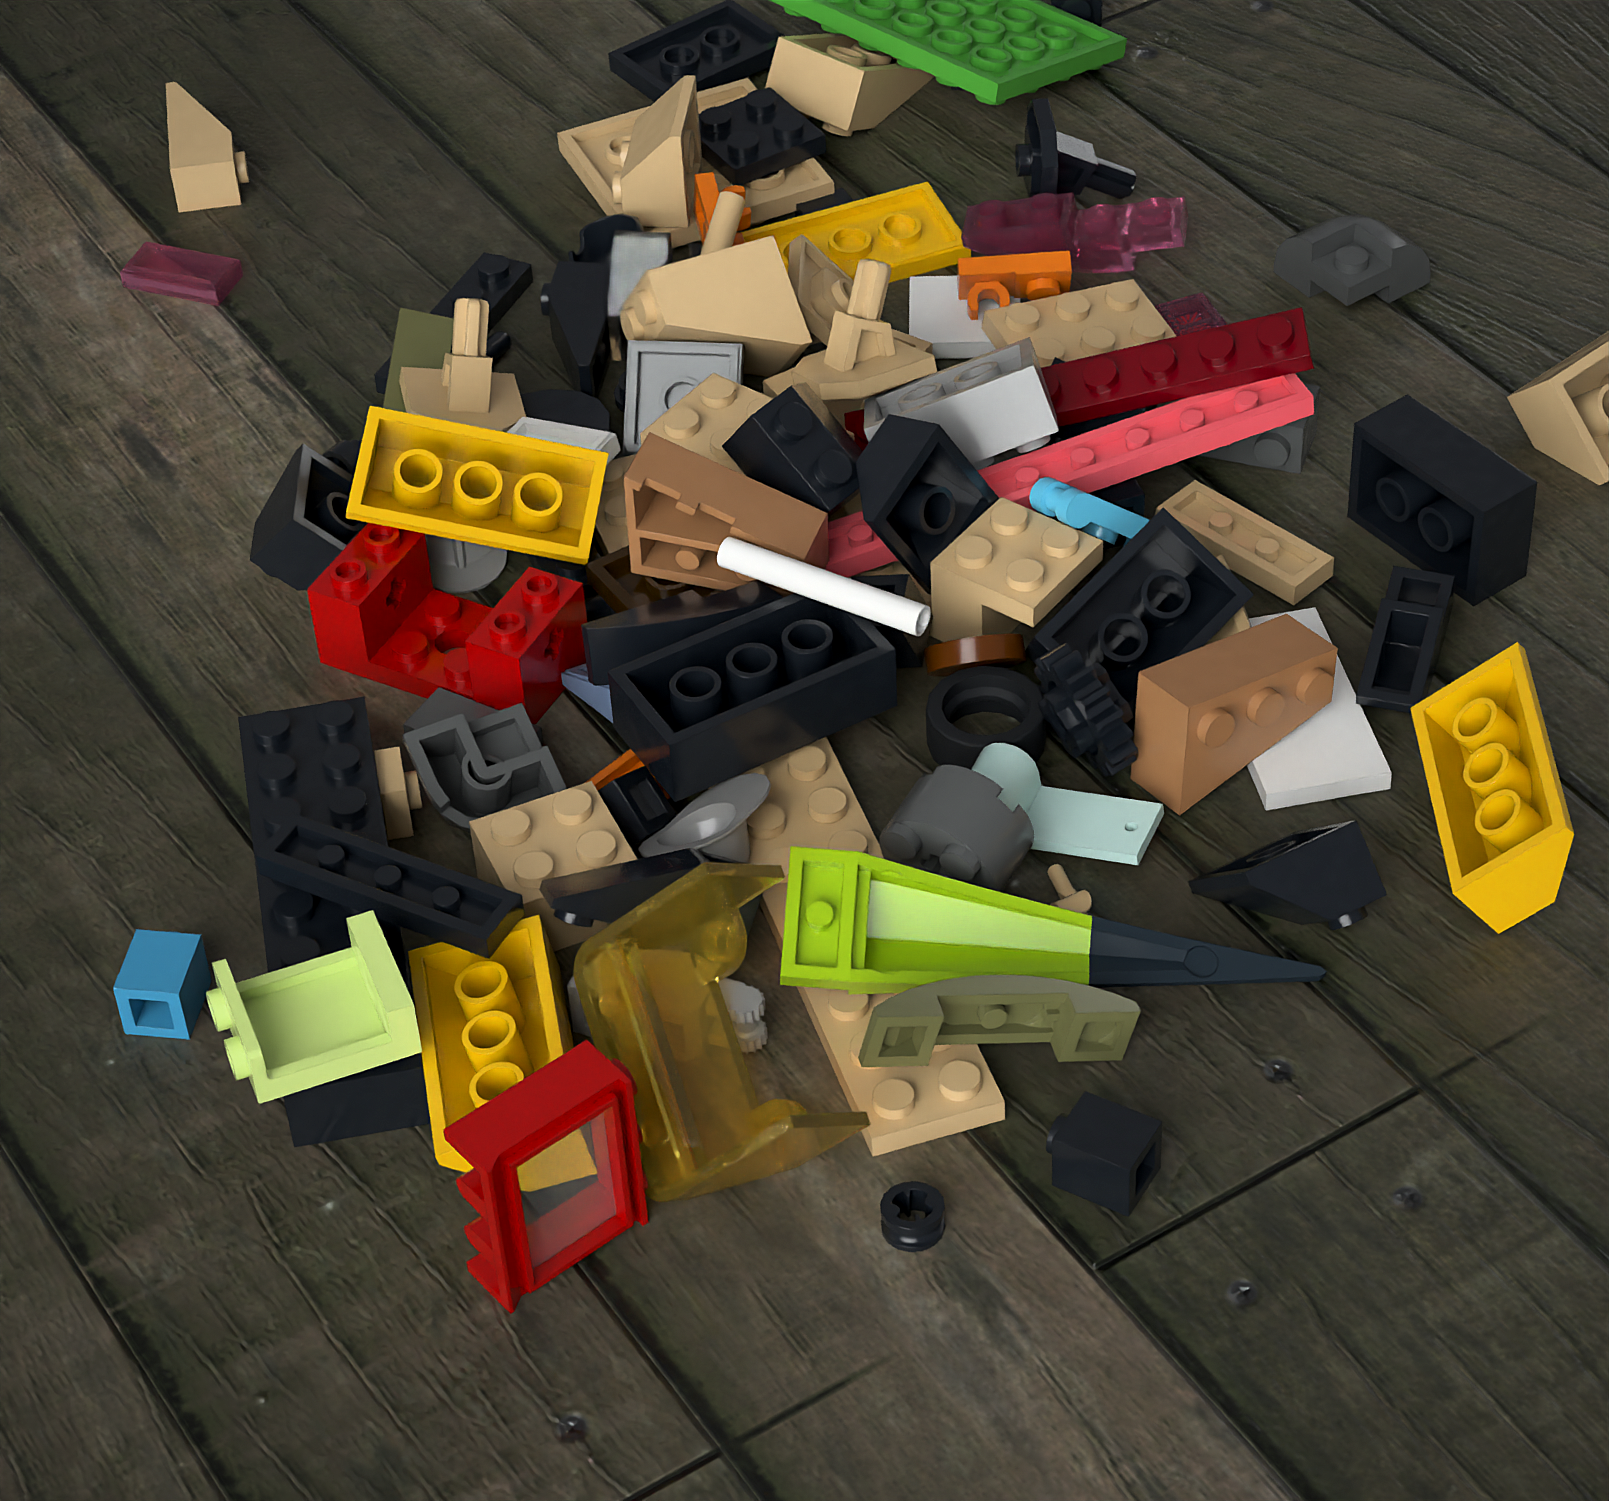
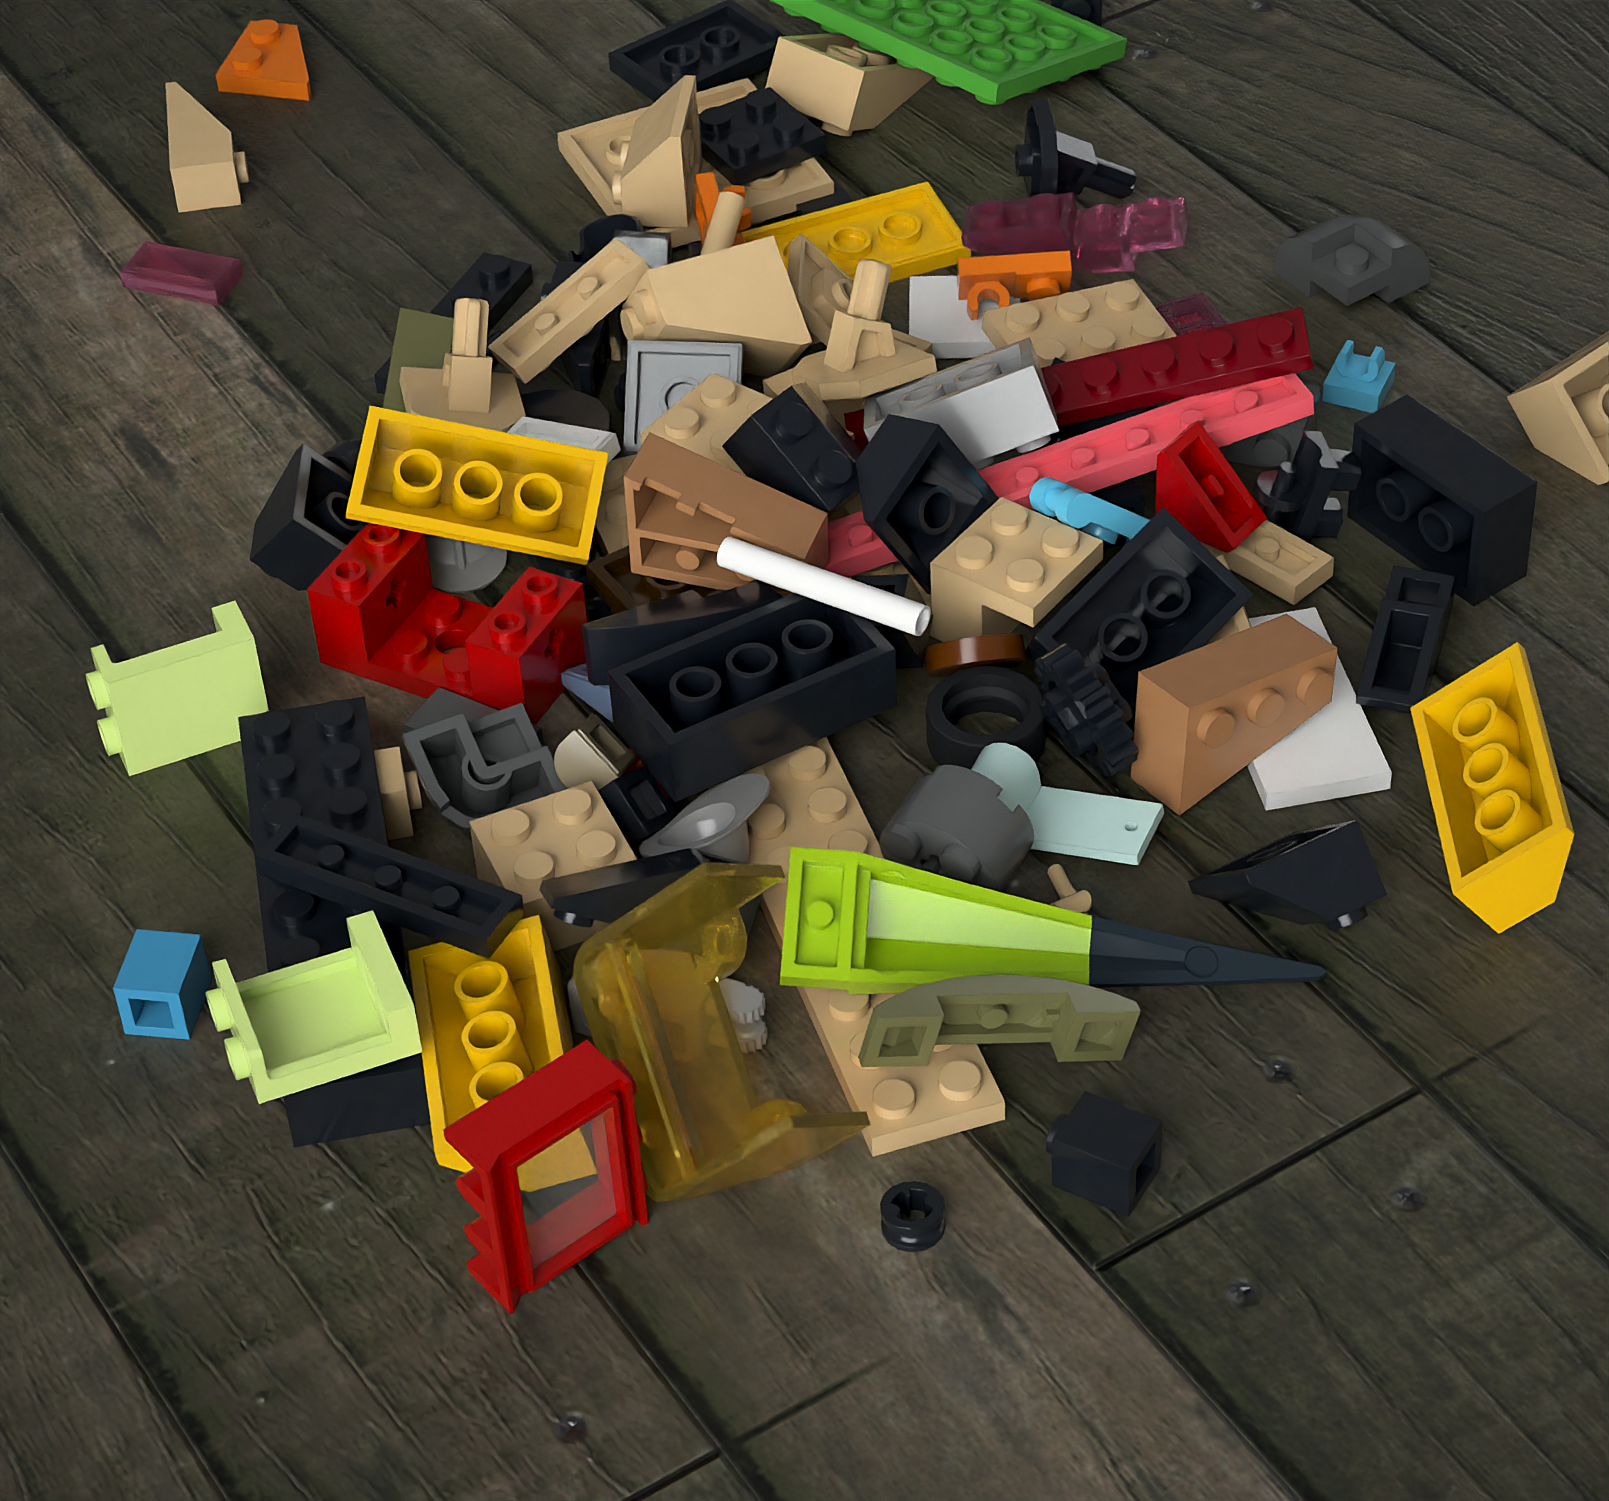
(179, 696): none -> yellowish green panel
(266, 63): none -> orange wing
(569, 311): none -> tan plate
(591, 755): none -> dark tan brick
(1205, 491): none -> red slope
(1300, 490): none -> black hips
(1359, 380): none -> medium azure tile

